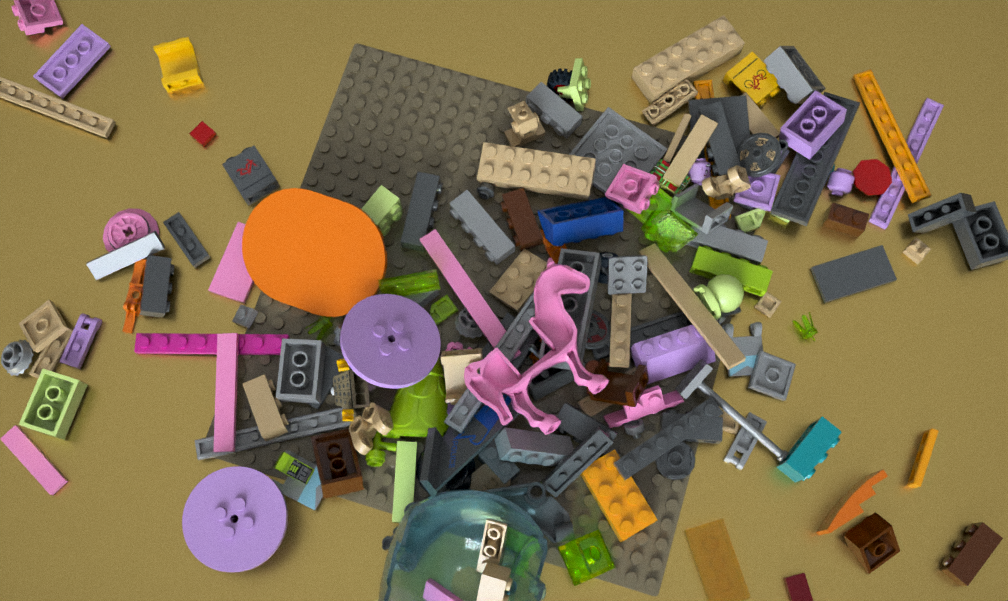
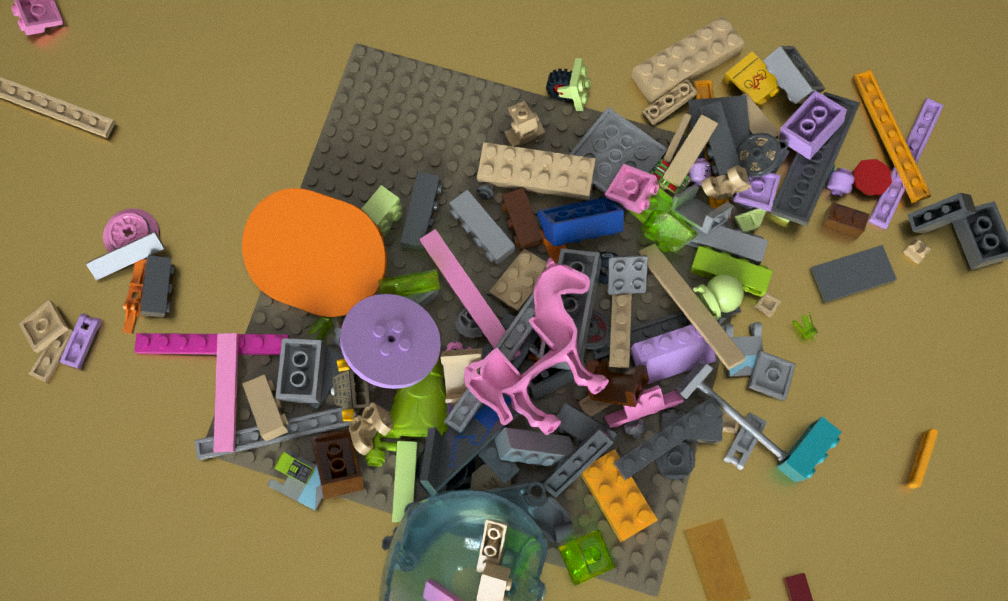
(17, 357): light grey piece -> none
(34, 460): bright pink tile -> none
(53, 404): yellowish green brick -> none
(72, 61): lavender plate -> none
(178, 64): yellow panel -> none
(186, 239): dark grey plate -> none
(203, 133): red tile -> none
(231, 275): bright pink tile -> none
(235, 519): lavender piece -> none
(245, 316): light grey plate -> none
(251, 175): dark grey panel -> none
(442, 309): lime tile -> none
(553, 110): light grey brick -> none
(848, 504): orange slope -> none
(872, 542): reddish brown slope -> none
(970, 553): reddish brown brick -> none

